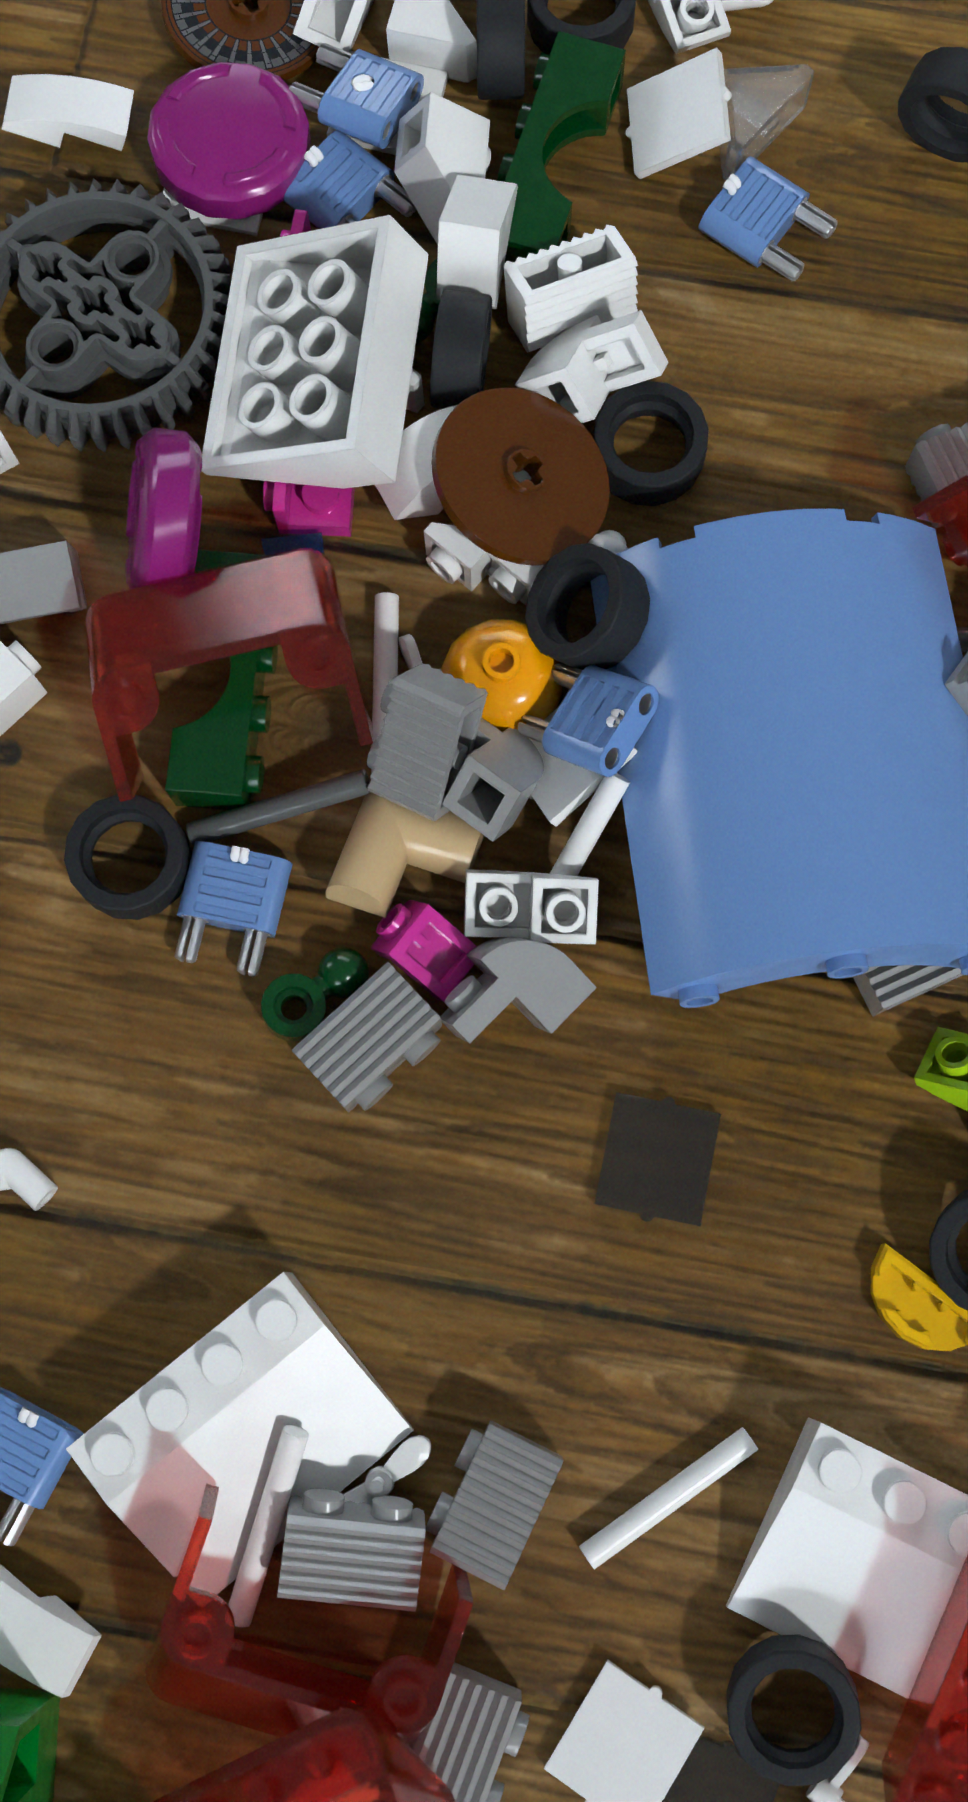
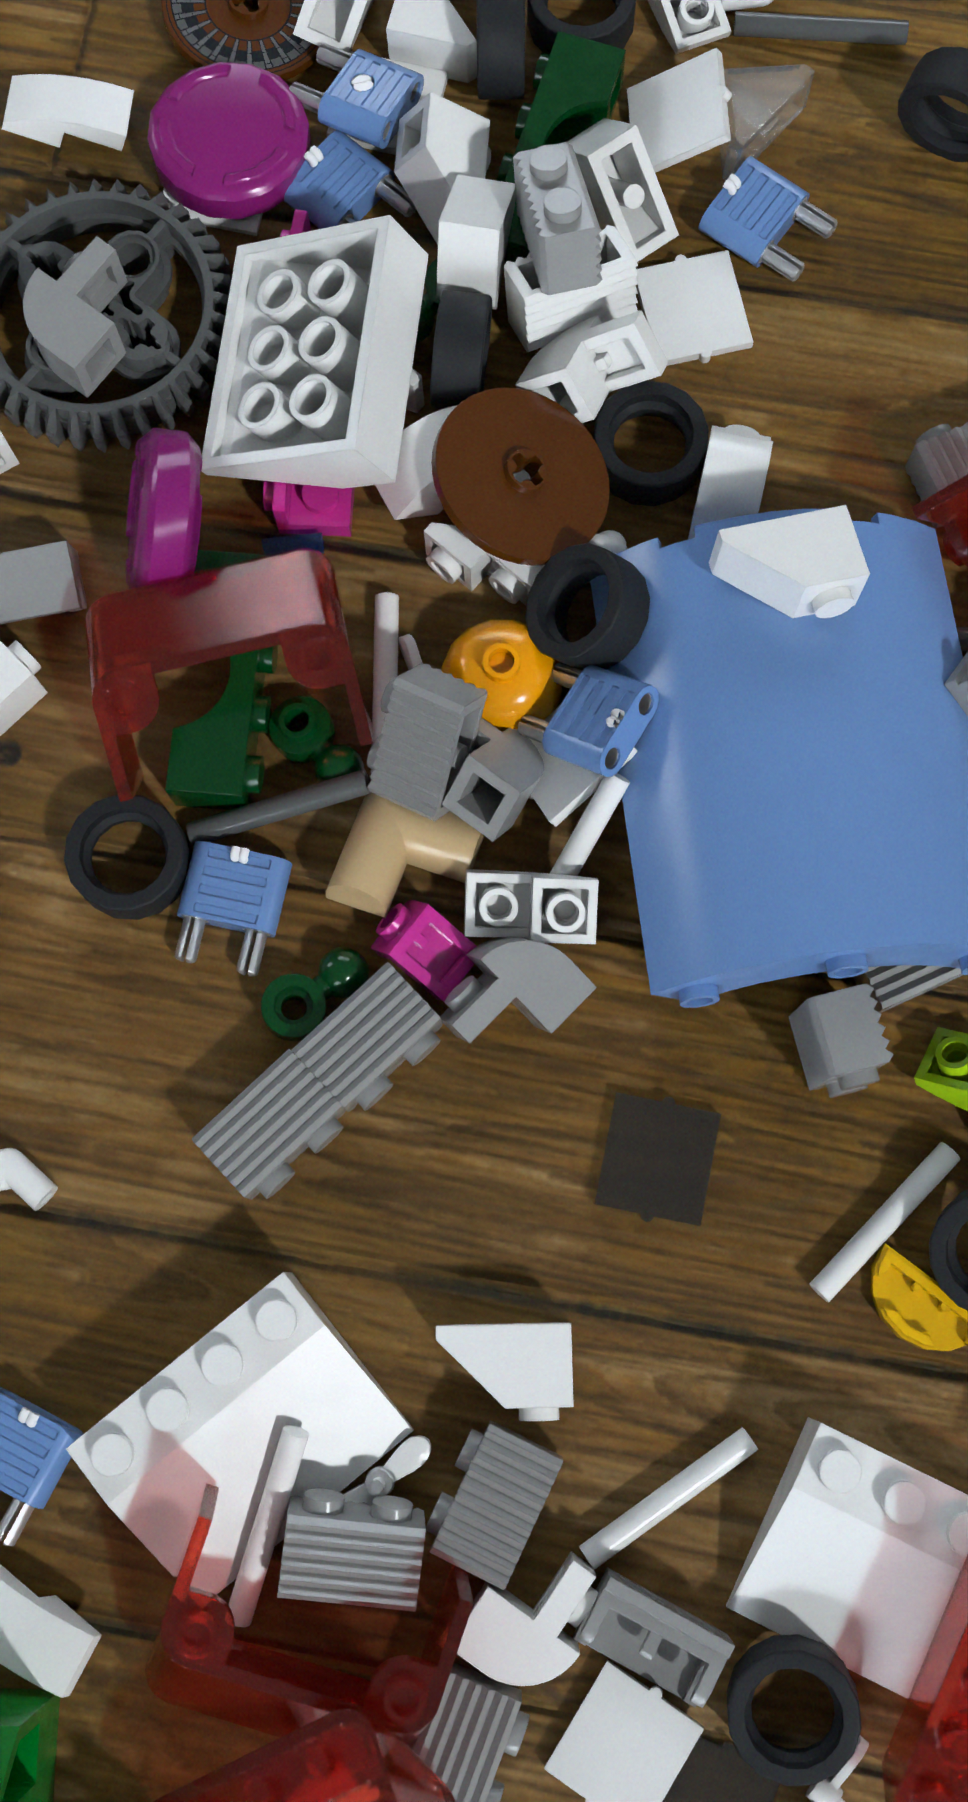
(68, 318): none -> light grey brick
(271, 1127): none -> light grey brick
(314, 741): none -> dark green plate
(517, 1363): none -> white slope
(524, 1643): none -> white brick
(557, 218): none -> light grey brick
(624, 185): none -> white slope
(655, 1639): none -> light grey hinge
(694, 307): none -> white piece
(732, 474): none -> white brick
(795, 562): none -> white slope
(820, 28): none -> dark grey bar
(840, 1040): none -> light grey brick
(884, 1221): none -> white bar

